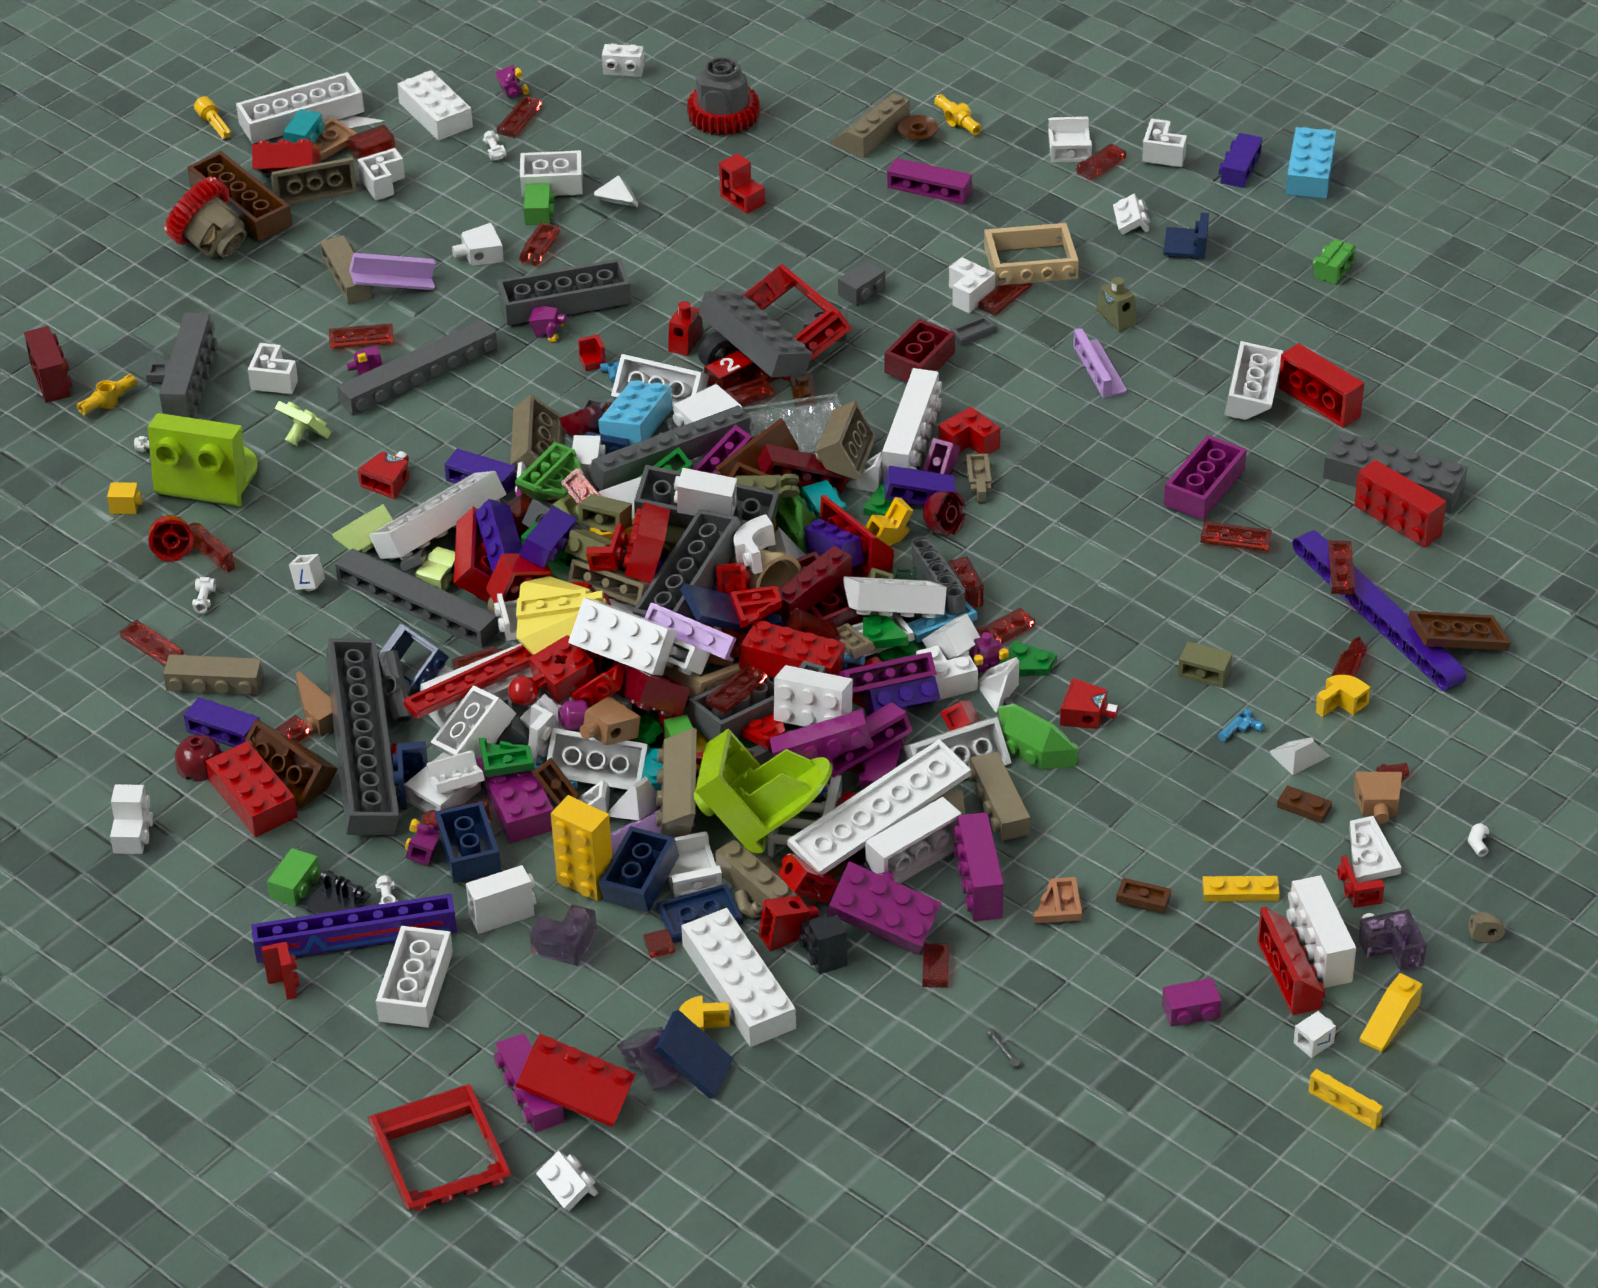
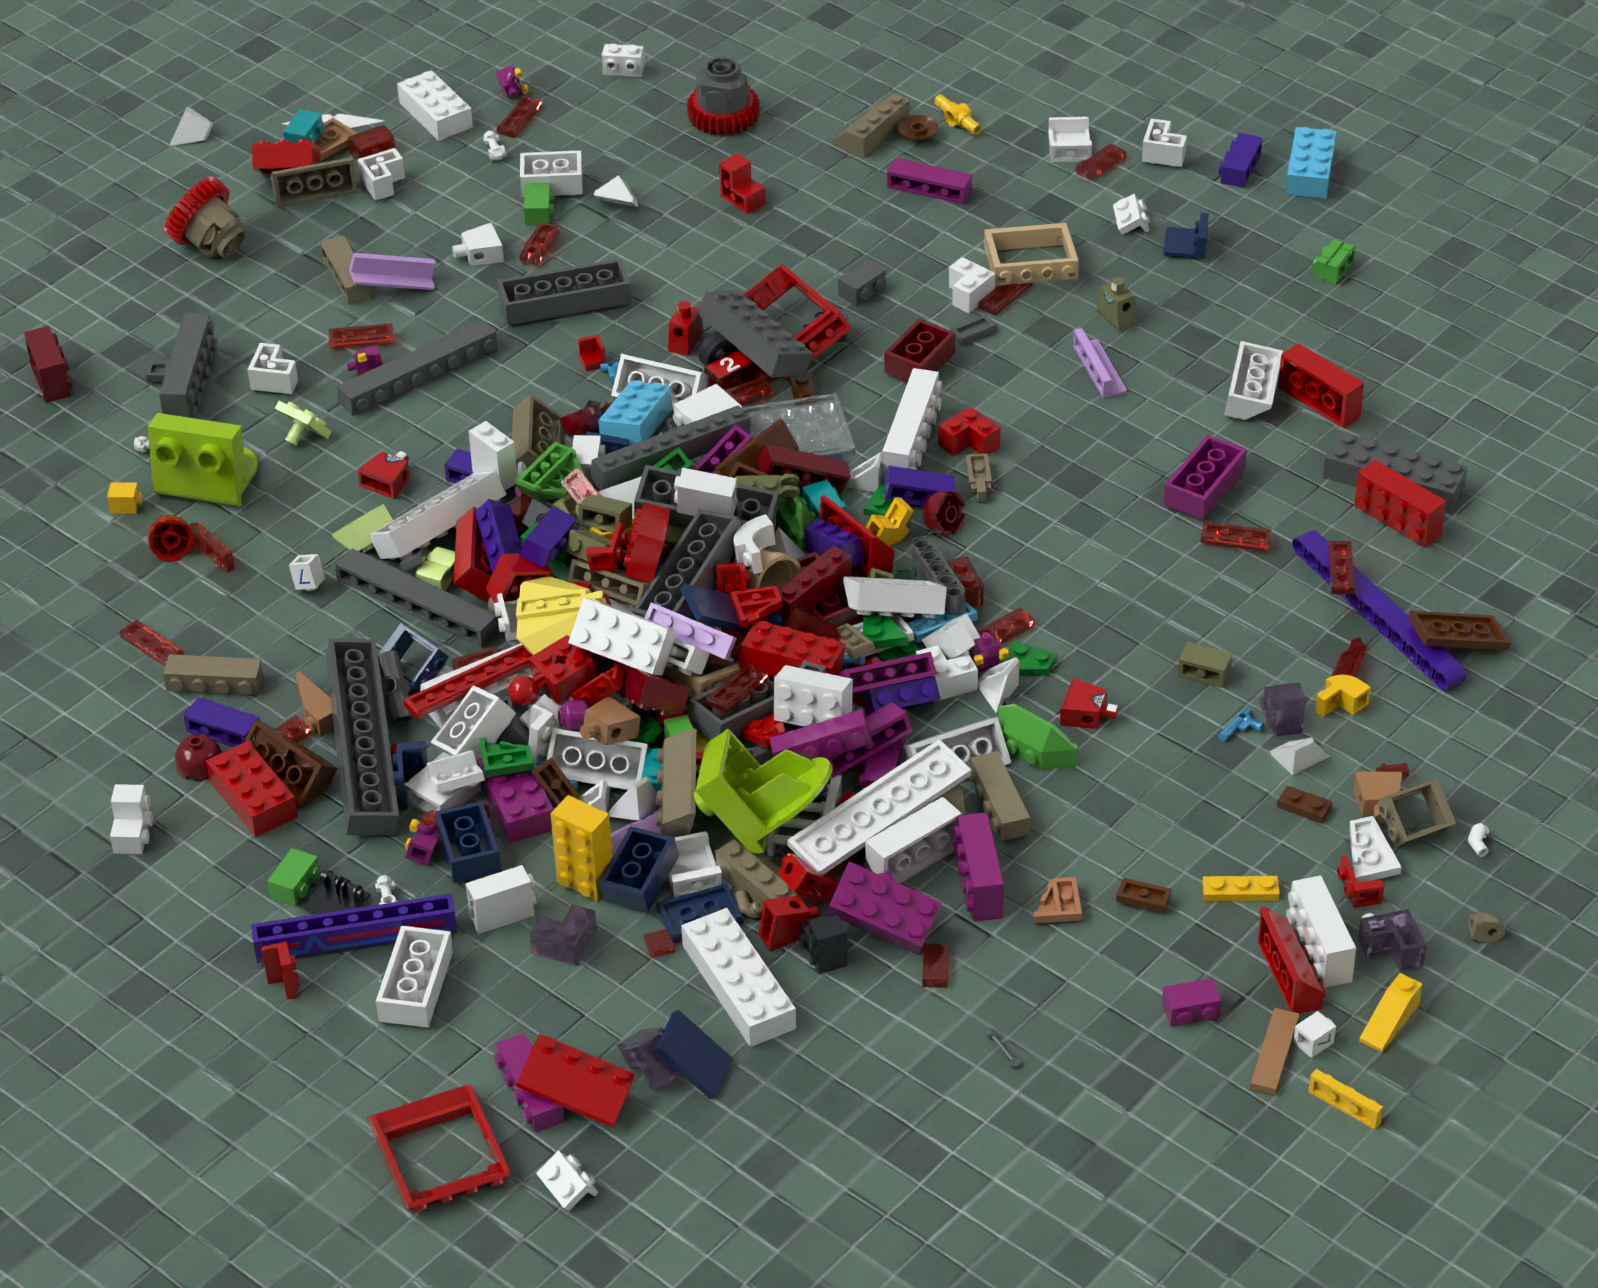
(107, 394): yellow pin -> none
(191, 128): none -> white slope
(204, 586): white bar -> none
(209, 112): yellow piece -> none
(255, 203): reddish brown brick -> none
(270, 114): white brick -> none
(493, 452): none -> white brick
(547, 321): magenta piece -> none
(706, 1014): yellow brick -> none
(846, 441): dark tan slope -> none
(941, 457): magenta slope -> none
(960, 715): red panel -> none
(1274, 1051): none -> medium nougat tile
(1284, 708): none -> clear purple brick
(1436, 803): none -> dark tan window

